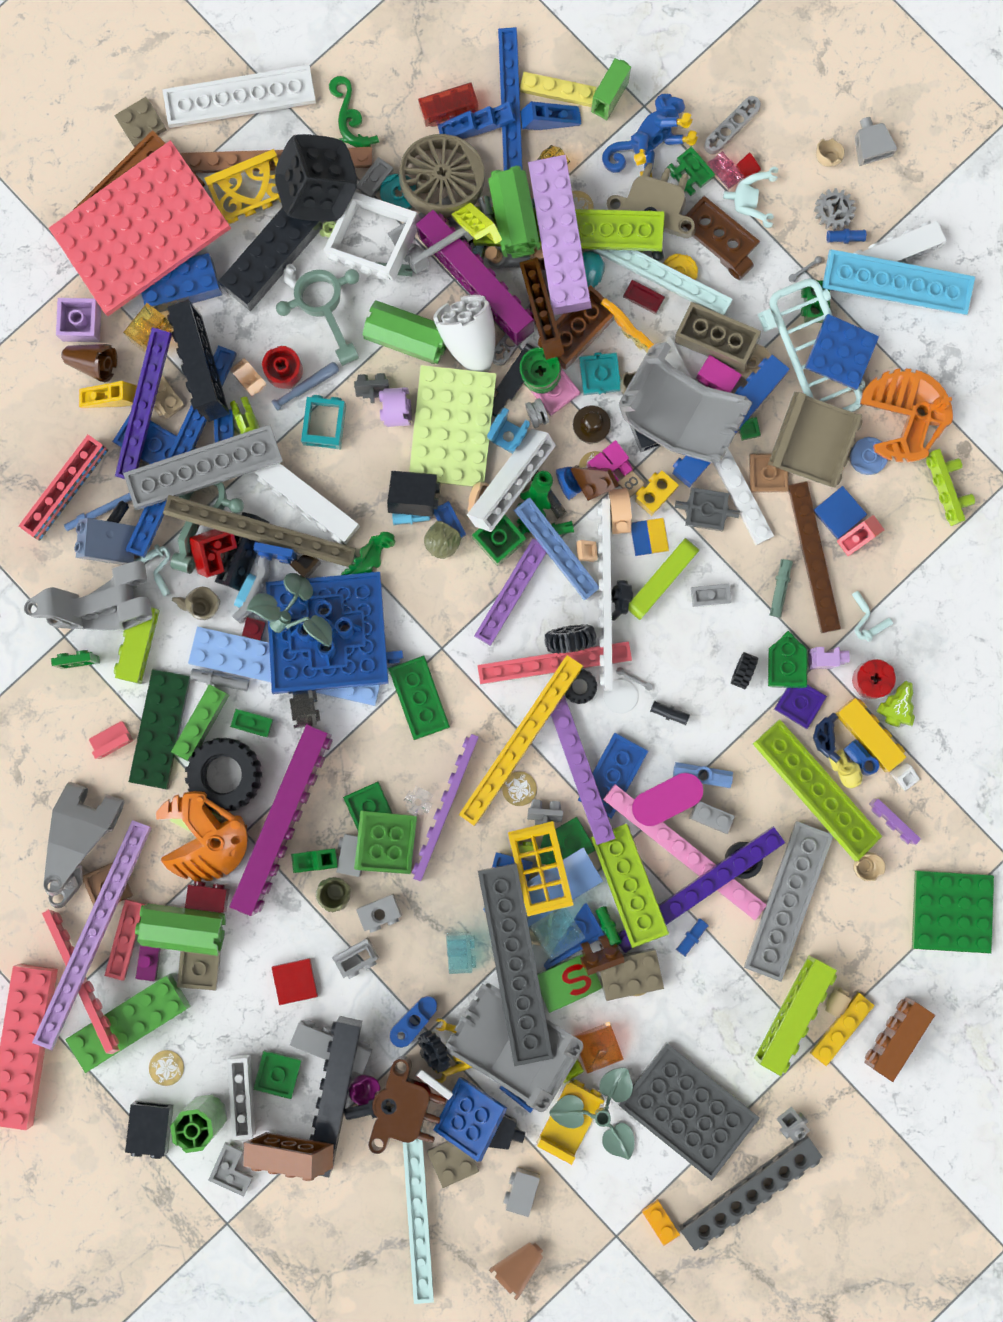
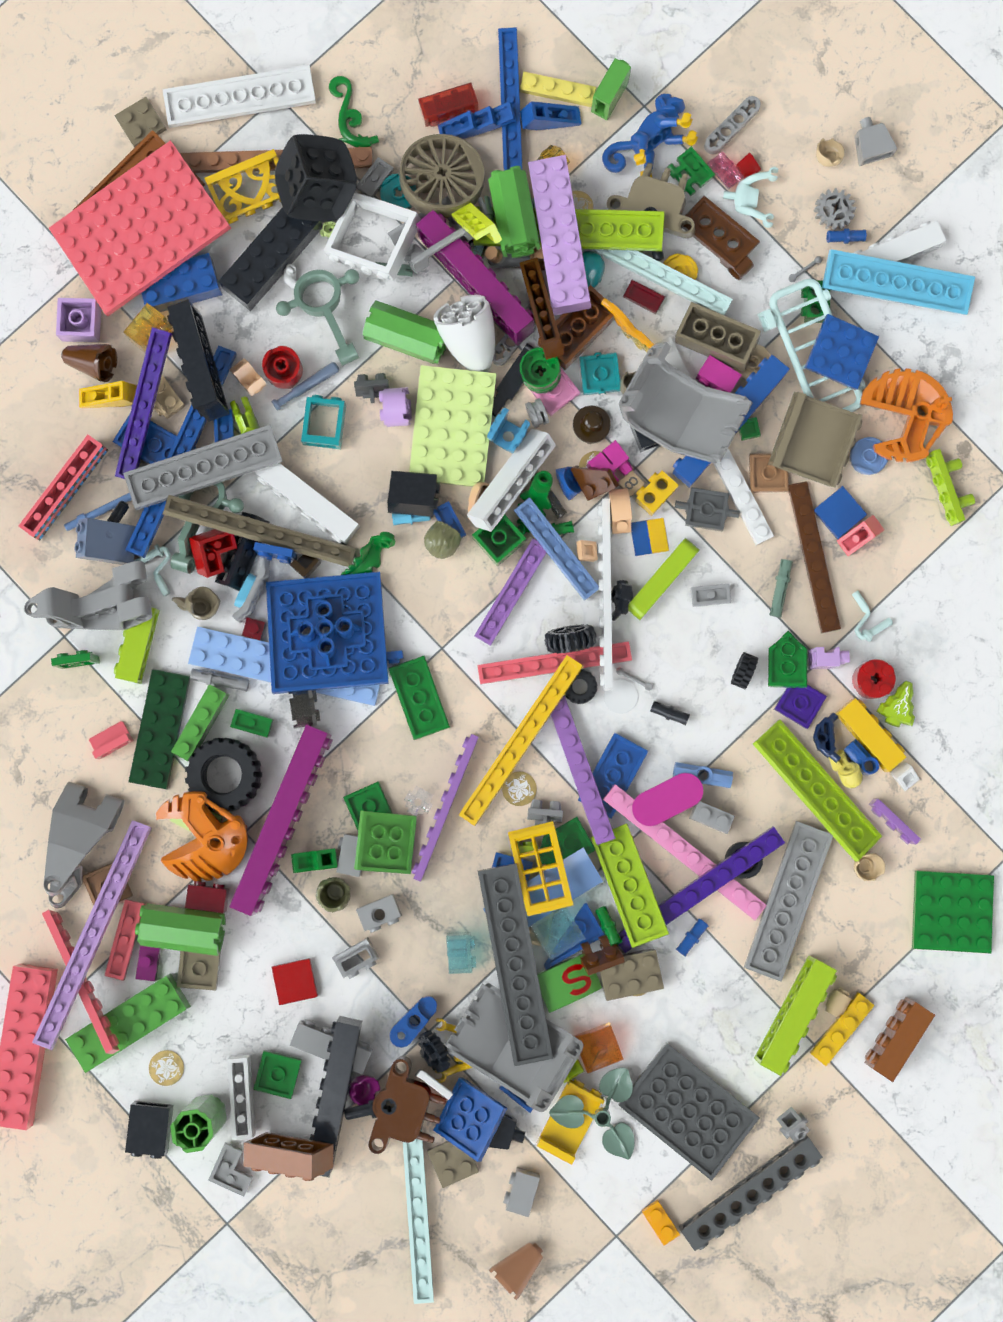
(266, 607): sand green plant -> none

